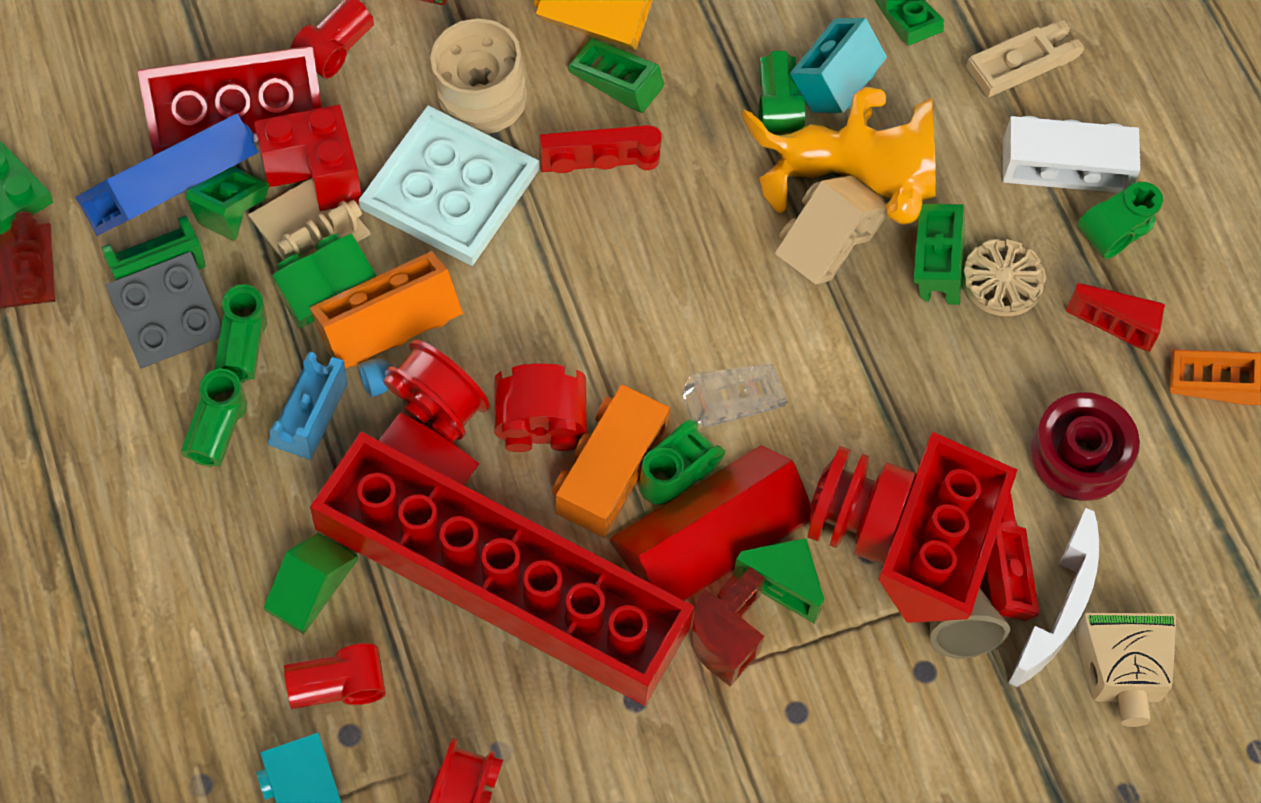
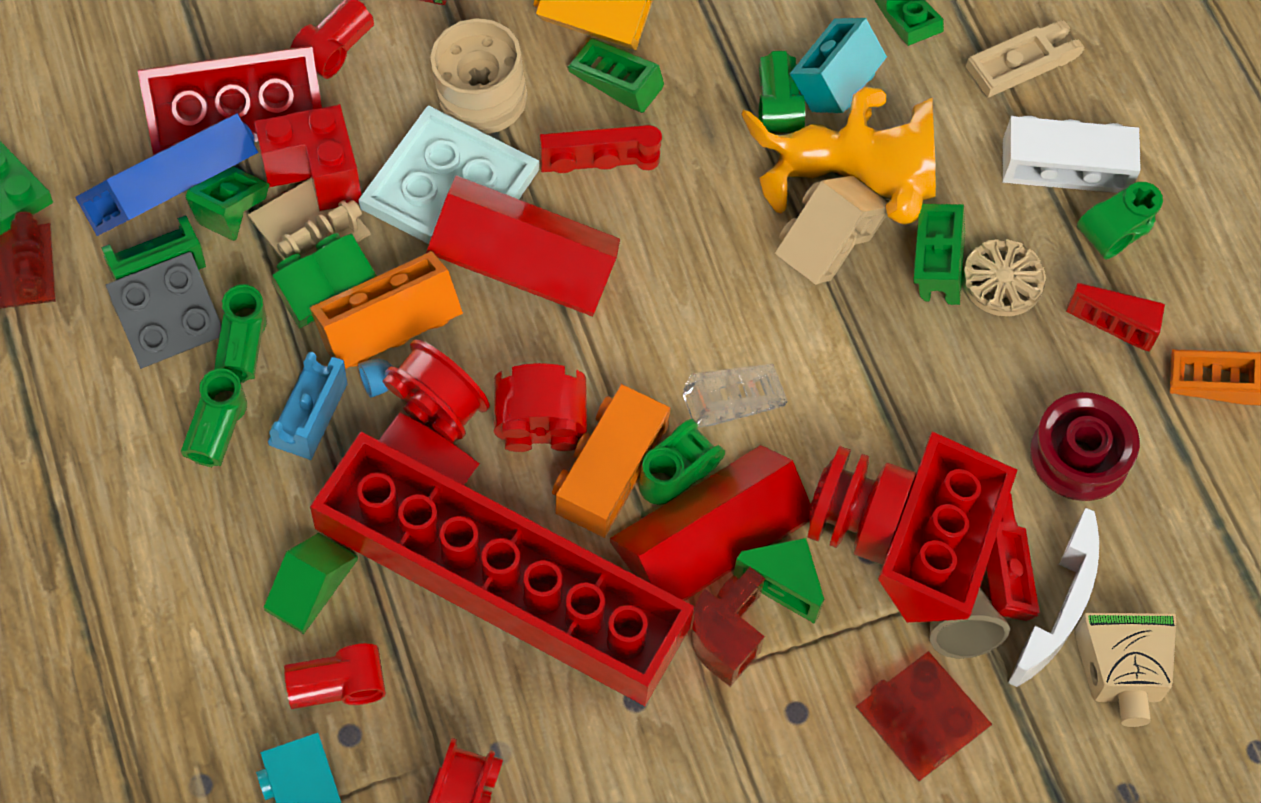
(524, 246): none -> red slope
(923, 716): none -> clear red hinge

